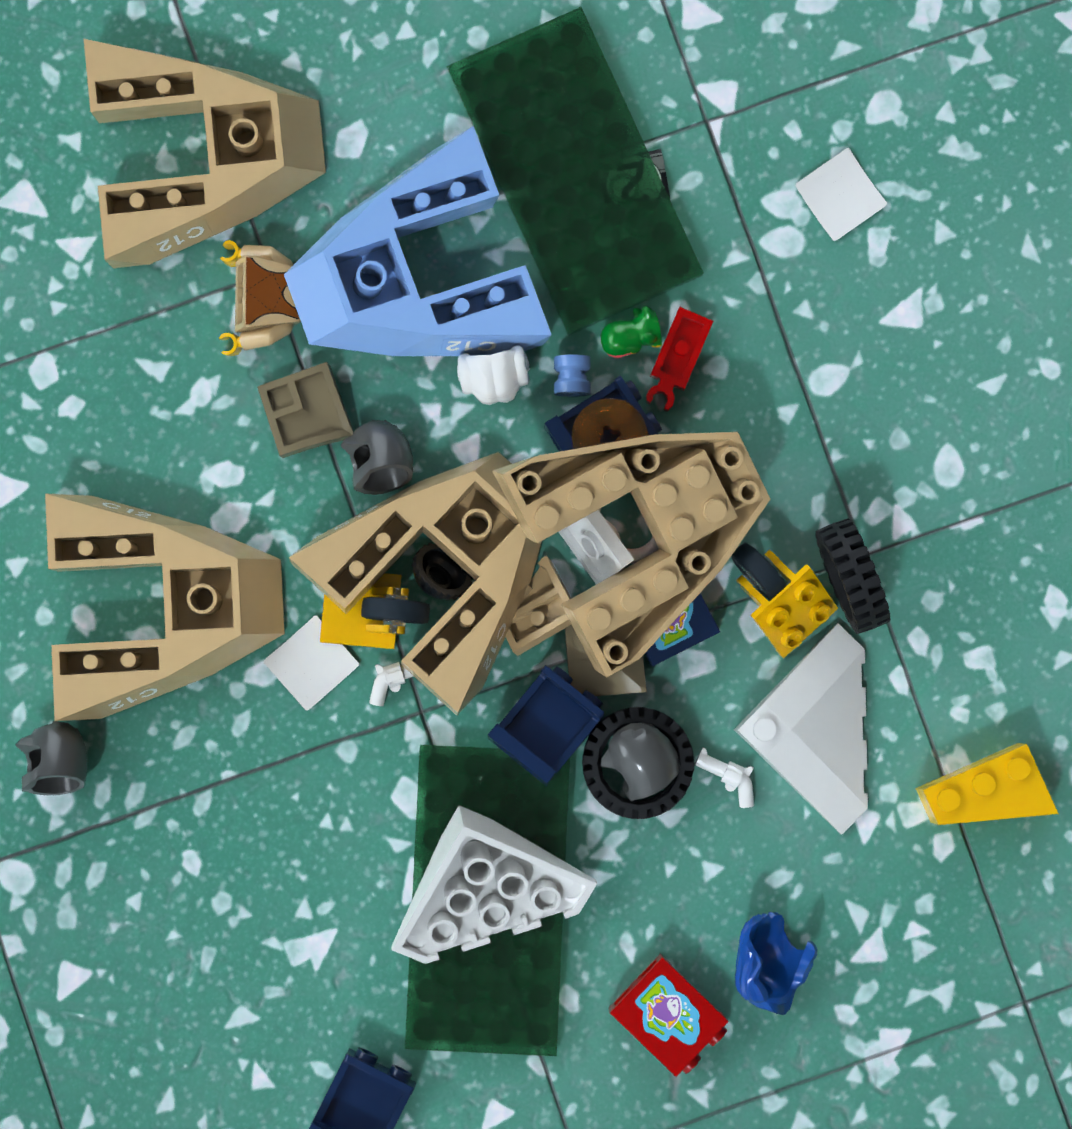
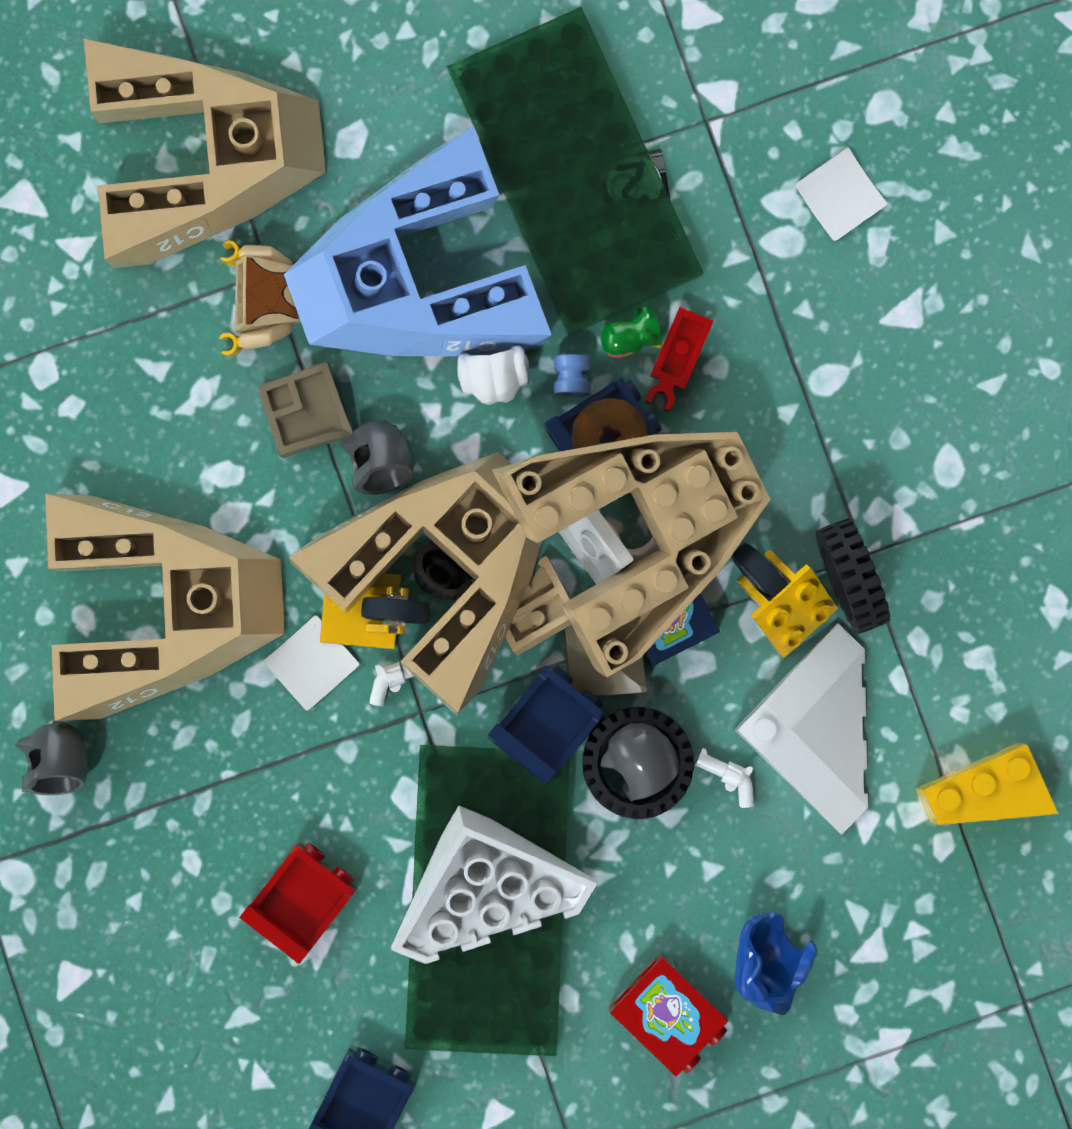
(300, 901): none -> red panel

